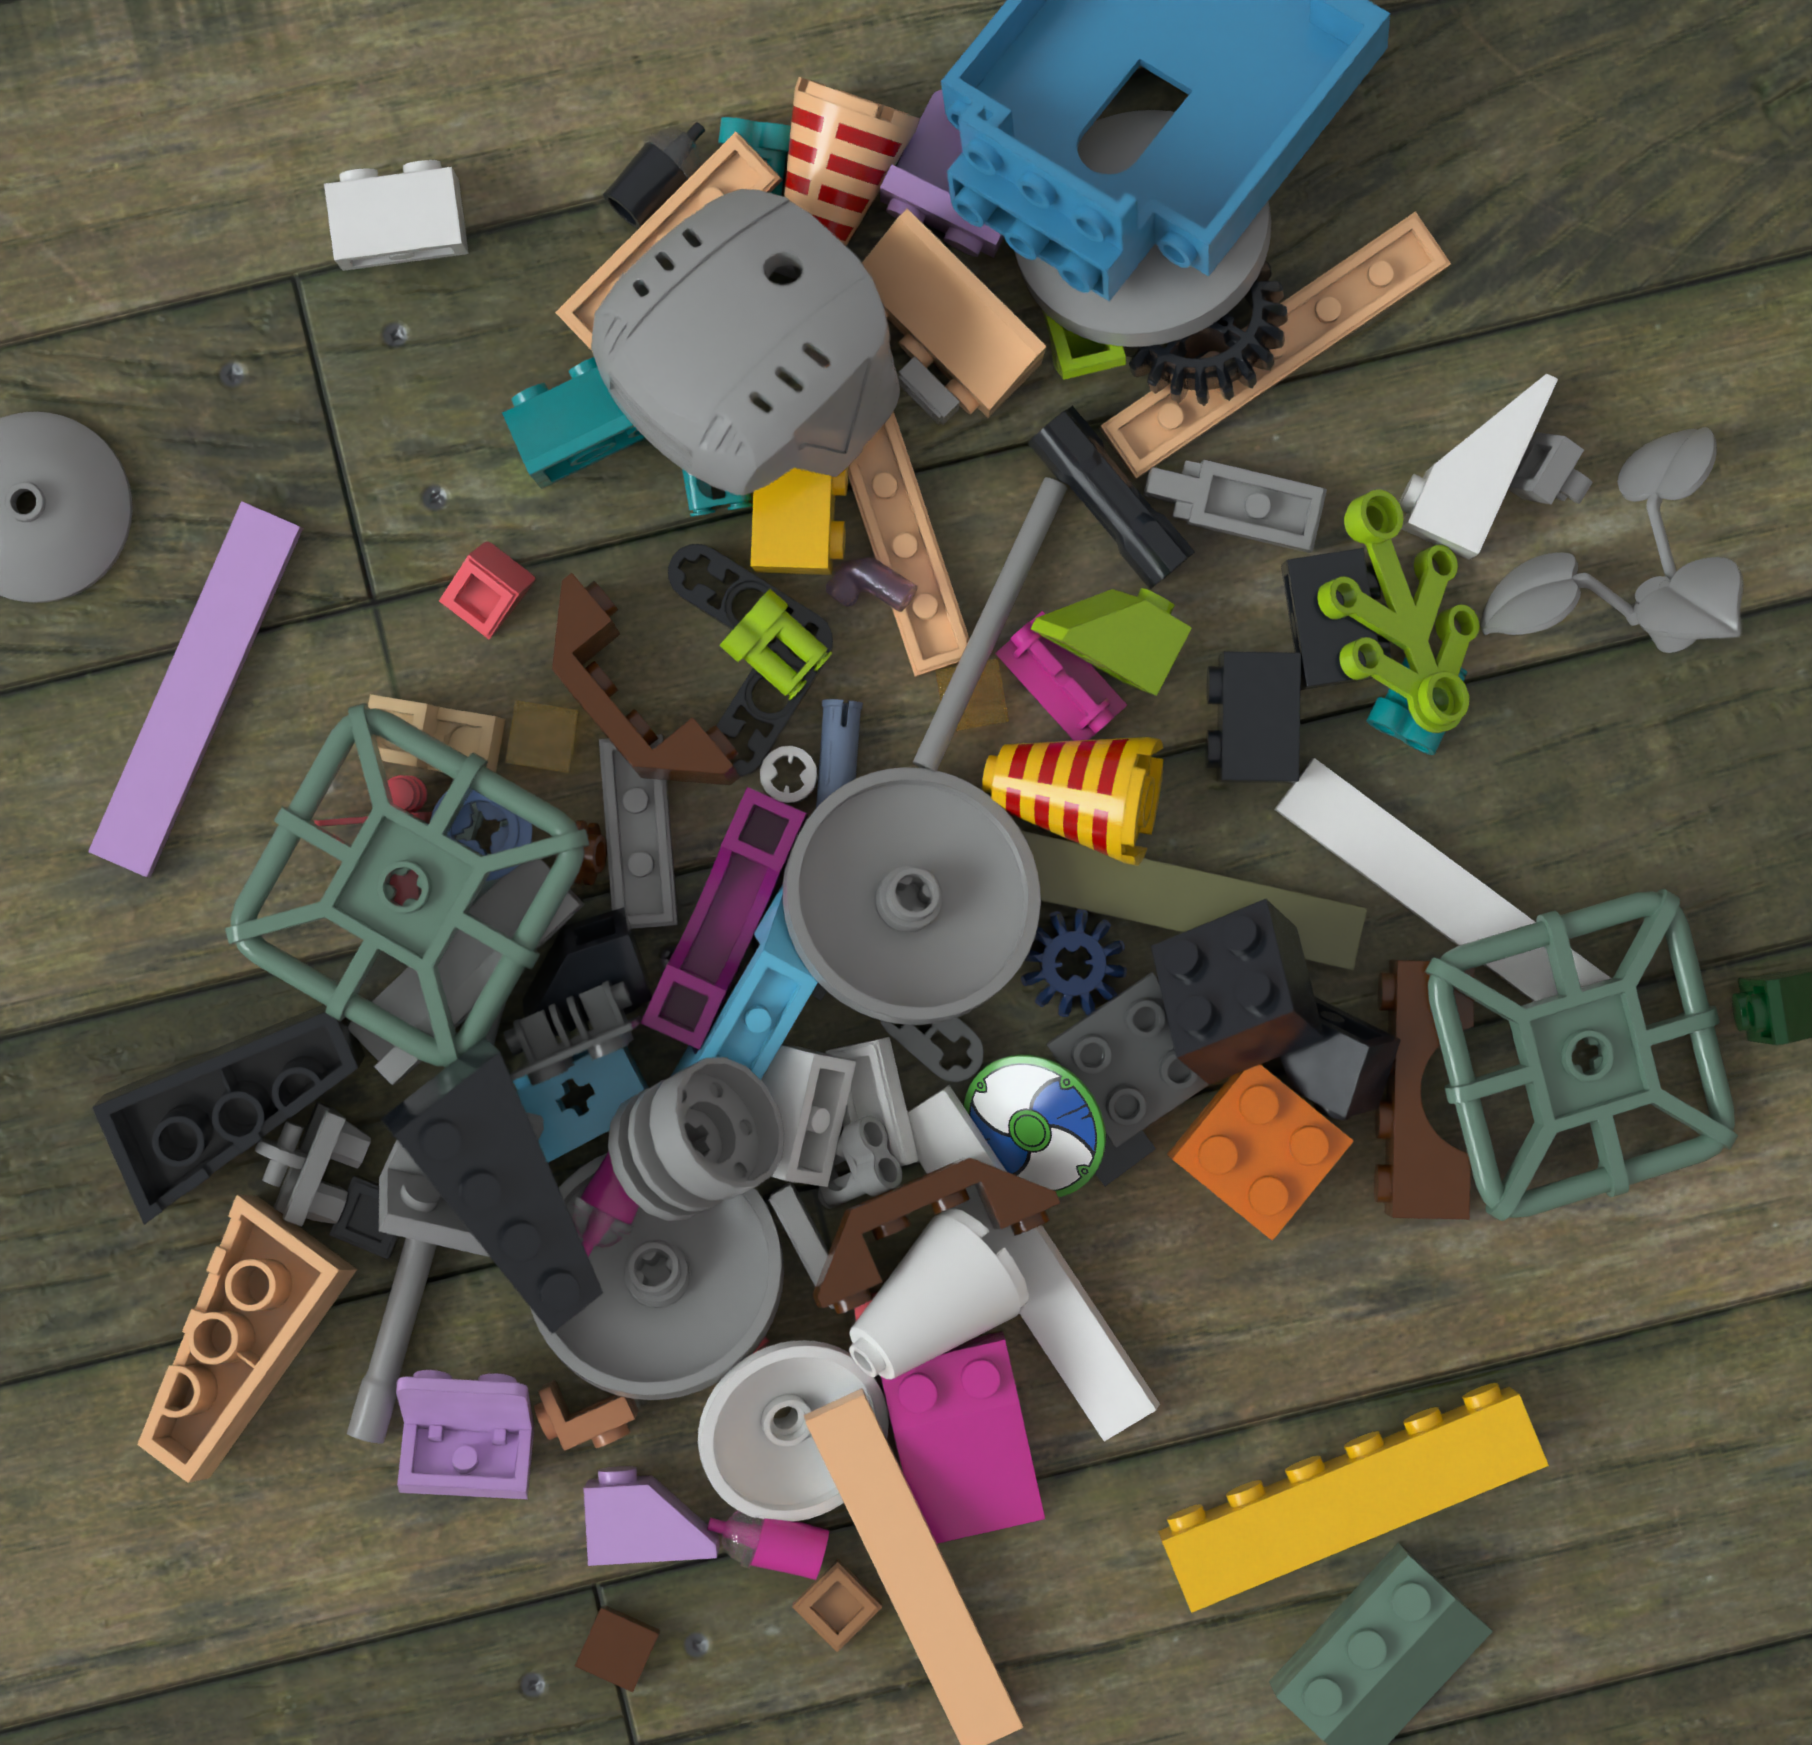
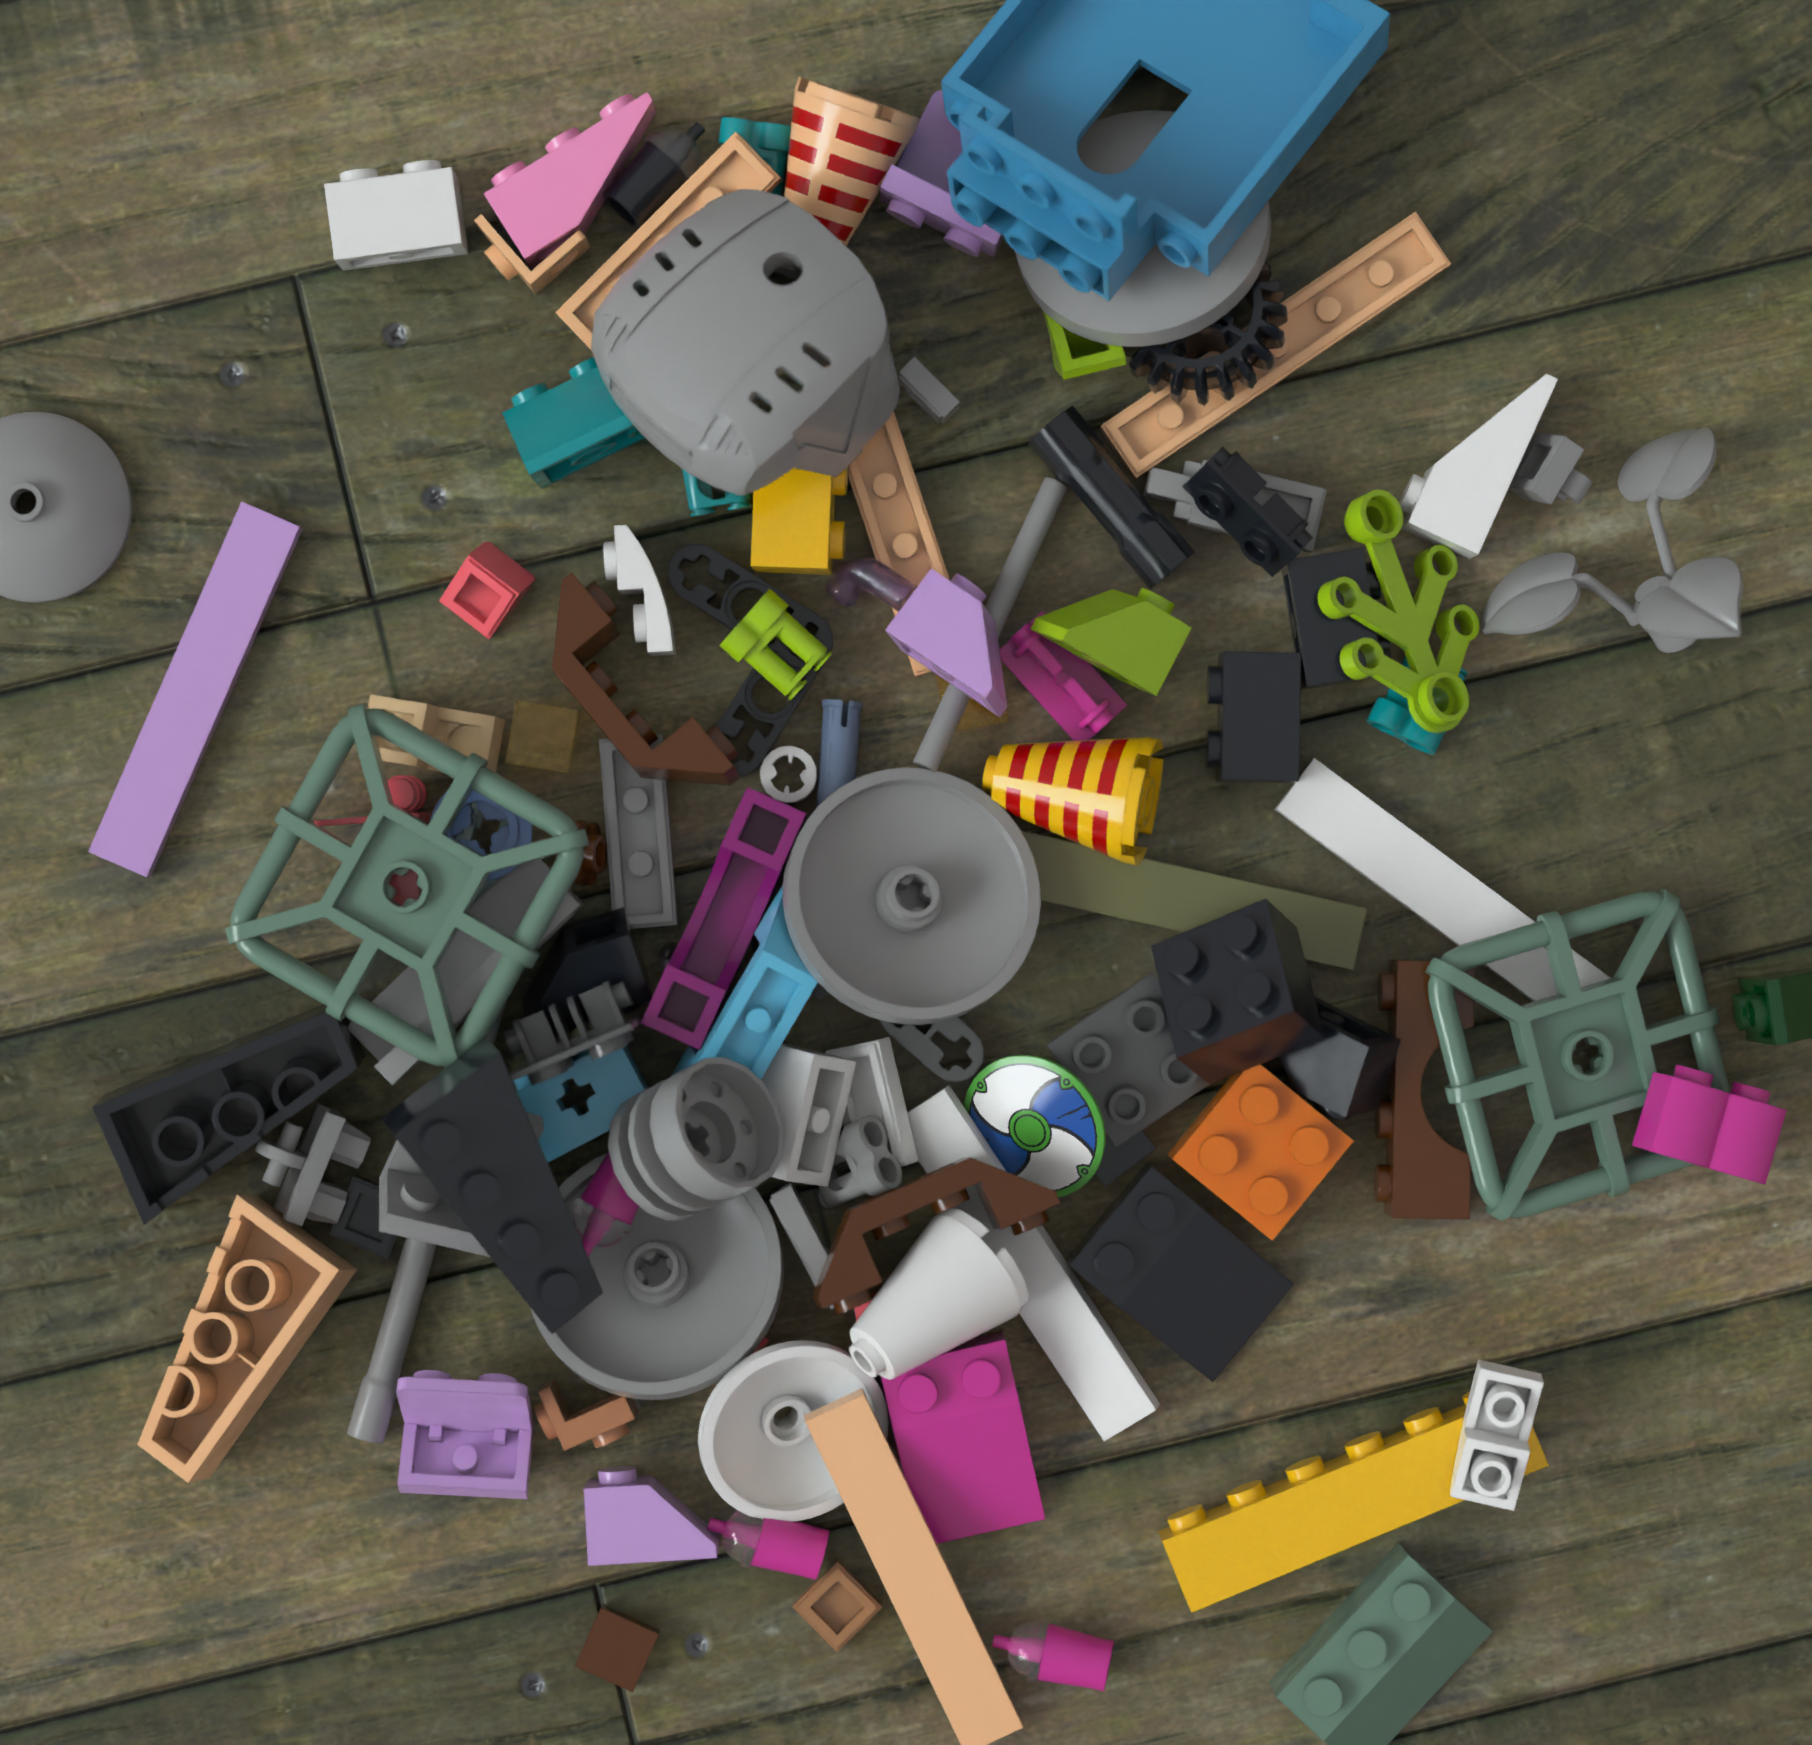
(510, 264): none -> light nougat bracket
(566, 187): none -> bright pink slope
(635, 574): none -> white slope
(951, 317): light nougat slope -> none
(953, 637): none -> lavender slope
(1057, 1654): none -> dark pink piece
(1073, 984): dark blue gear -> none
(1178, 1272): none -> black slope
(1266, 533): none -> black hinge
(1496, 1435): none -> white slope
(1710, 1126): none -> dark pink brick

